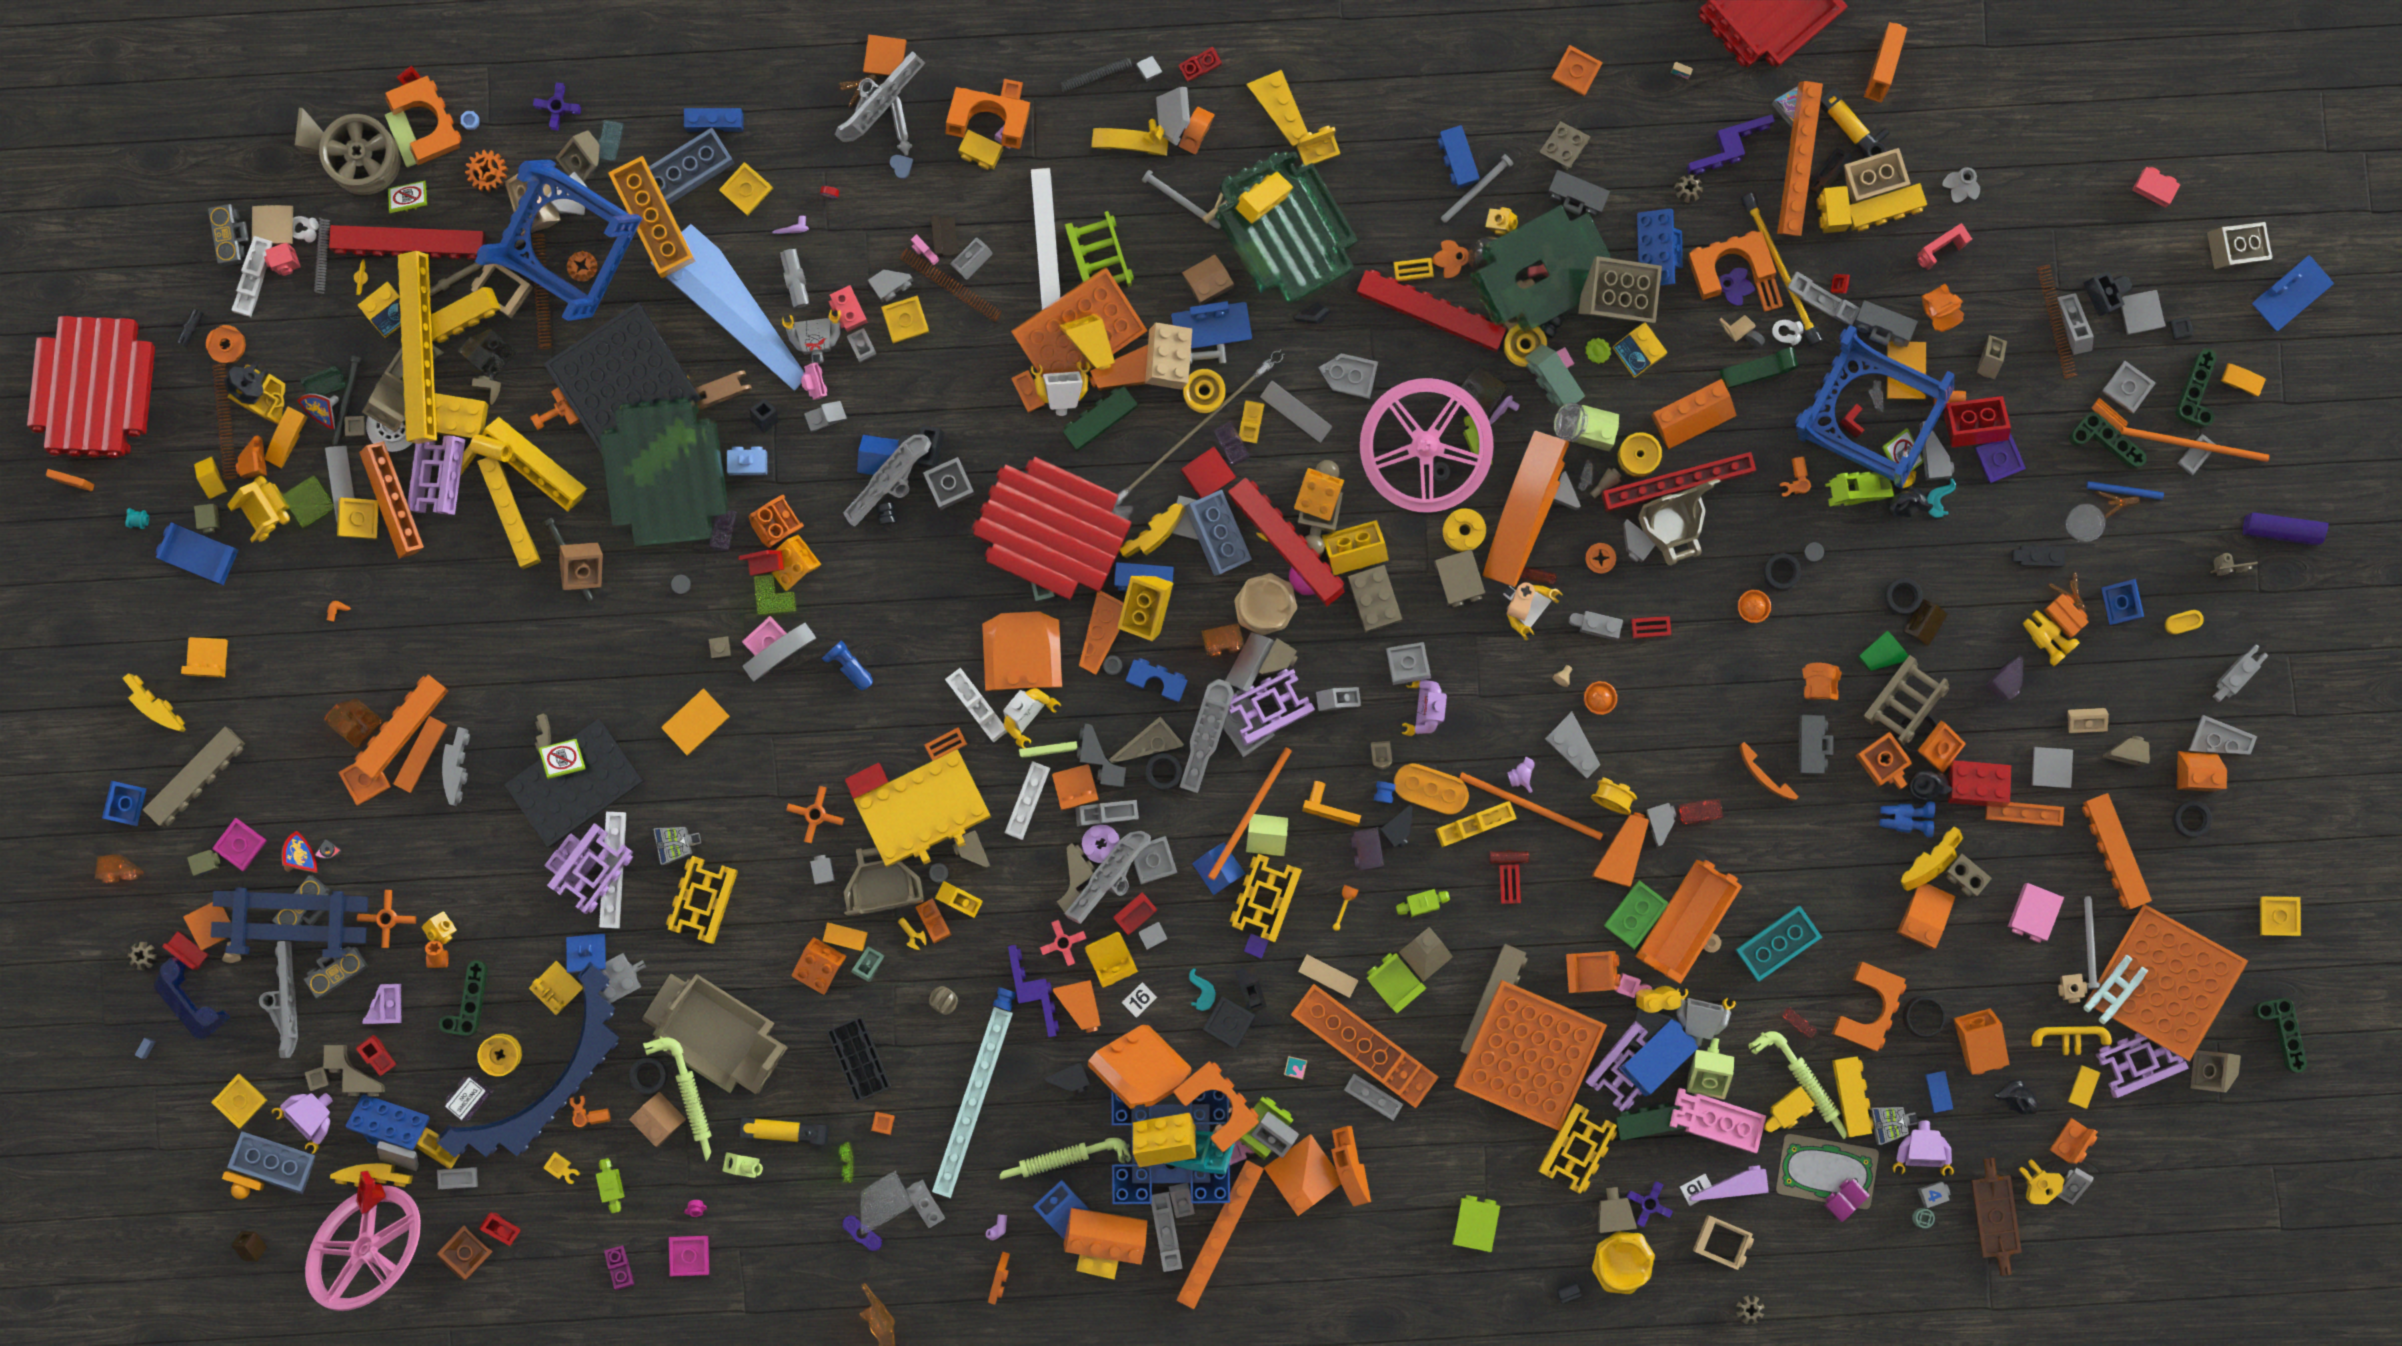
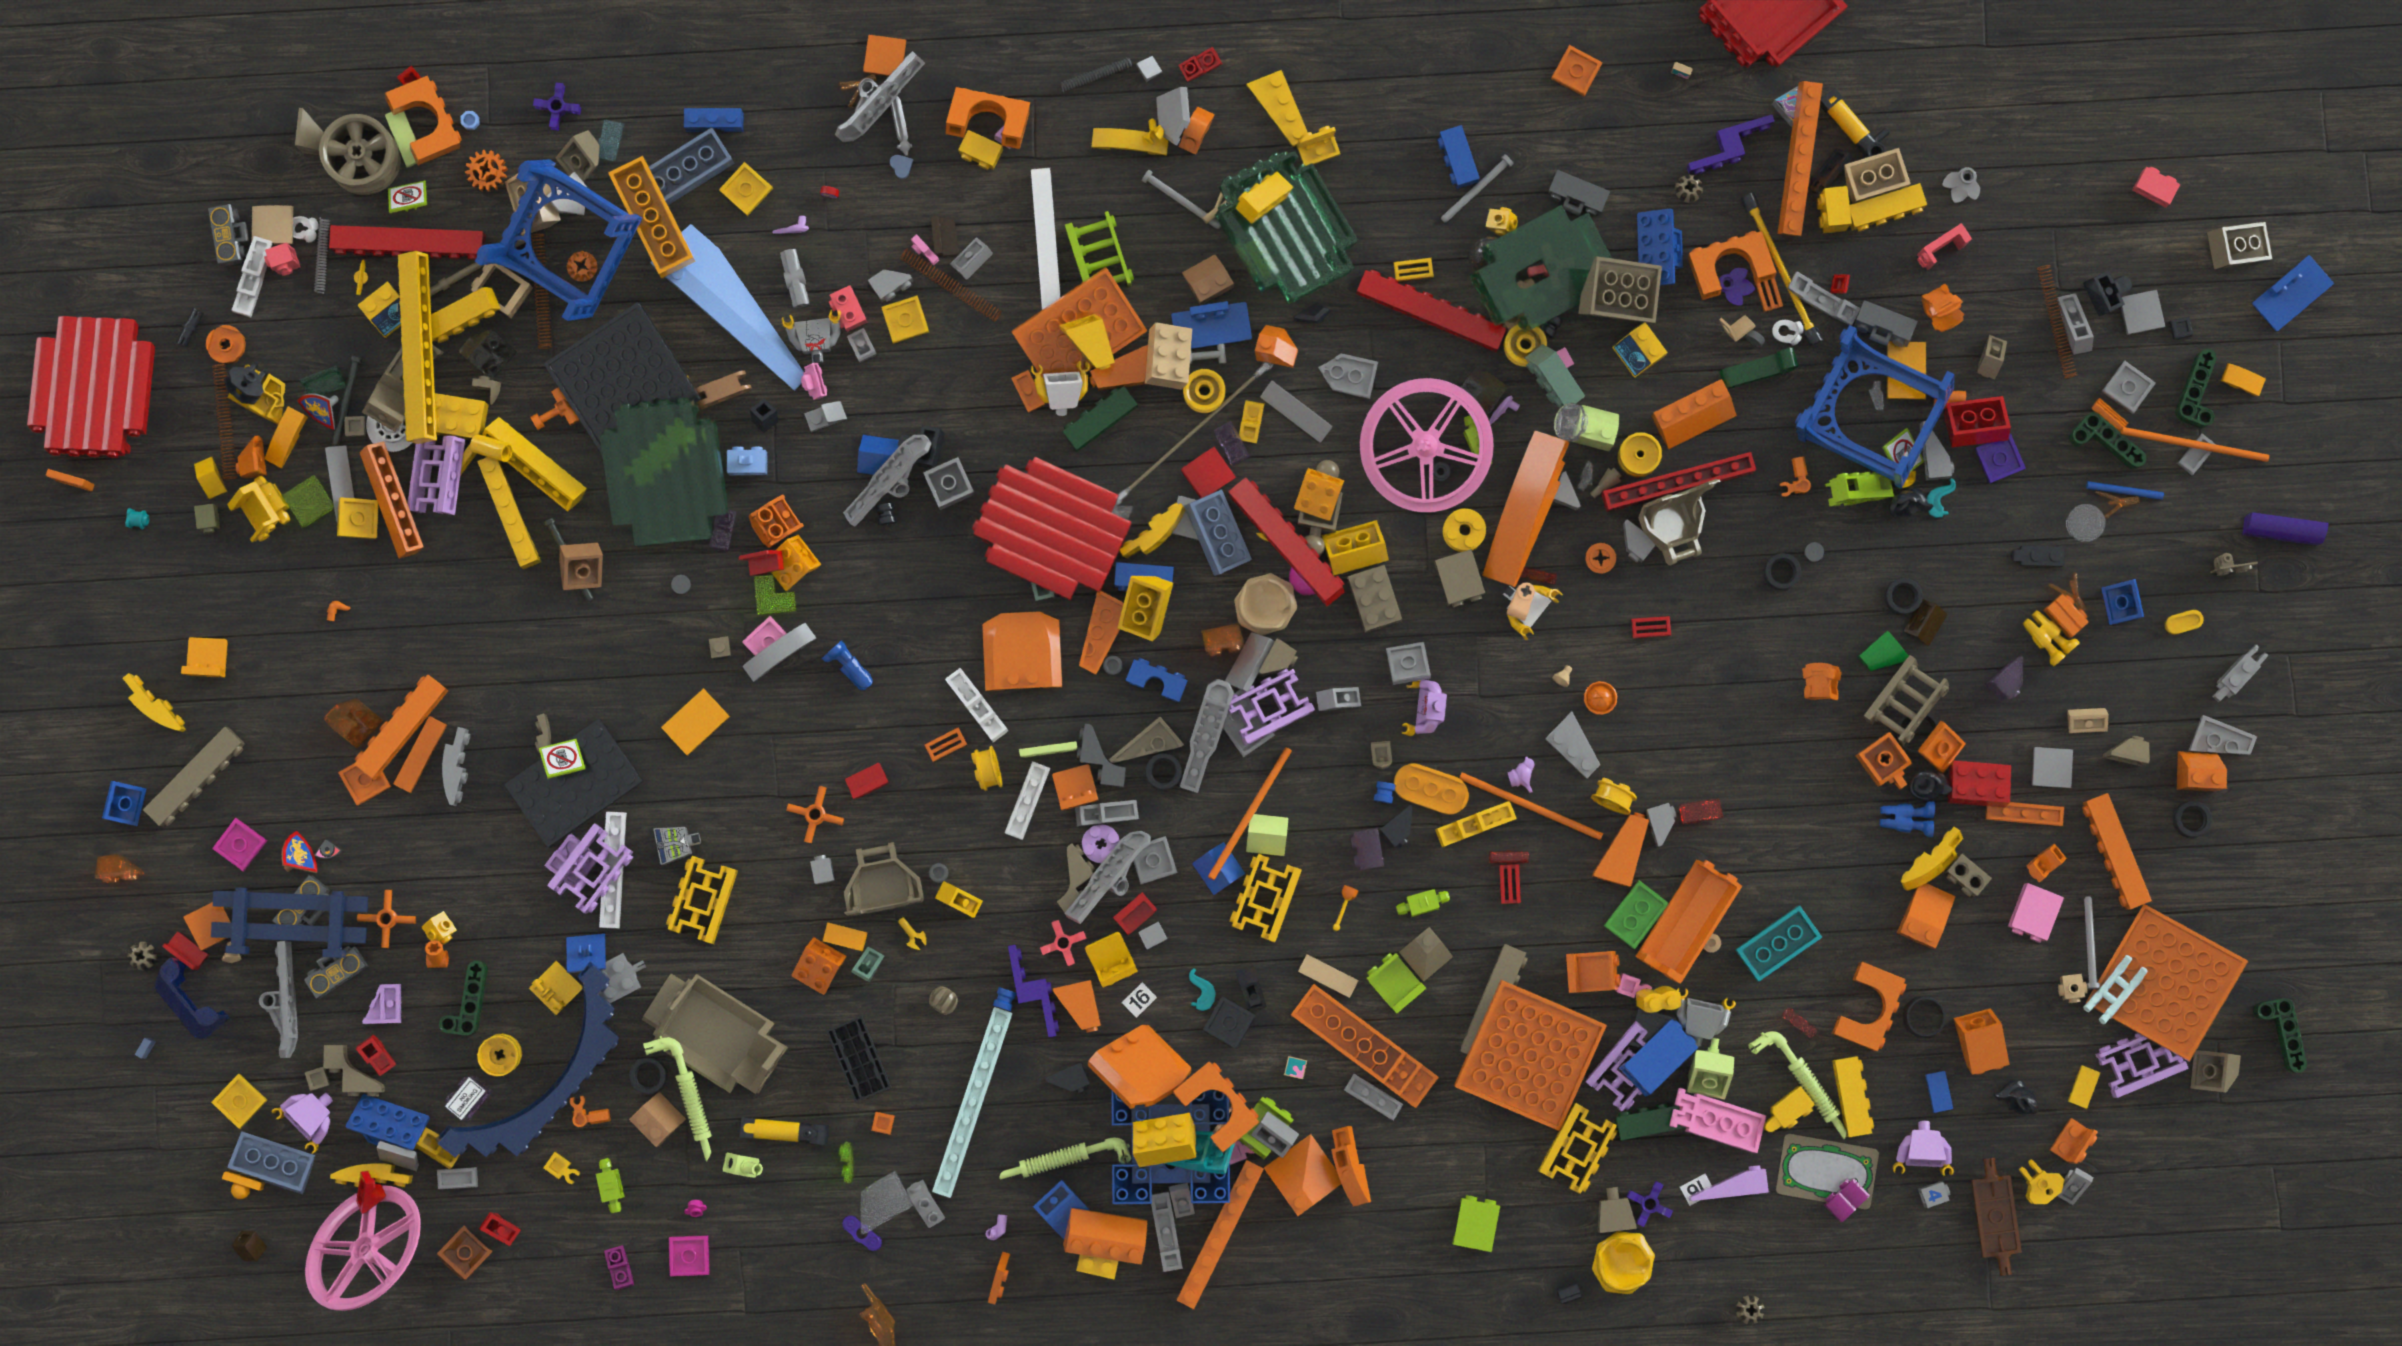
(196, 553): blue panel -> none
(204, 862): olive brick -> none
(922, 809): yellow hinge -> none
(933, 921): orange slope -> none
(972, 850): dark tan slope -> none
(988, 768): none -> yellow wheel
(1011, 89): orange tile -> none
(1023, 710): torso -> none
(1256, 946): dark purple tile -> none
(1275, 347): none -> orange slope
(1314, 807): light orange piece -> none
(1448, 258): orange plate -> none
(1565, 145): dark tan hinge -> none
(1597, 624): light grey brick -> none
(1598, 350): lime piece -> none
(1705, 1233): tan window -> none
(1748, 756): orange slope -> none
(1754, 606): orange hat -> none
(1811, 733): dark grey piece -> none
(1850, 425): red panel -> none
(1885, 62): orange slope -> none
(1891, 1123): torso -> none
(1921, 1215): sand green wheel -> none
(2046, 862): none -> orange brick
(2103, 1033): yellow piece -> none
(2280, 916): yellow plate -> none

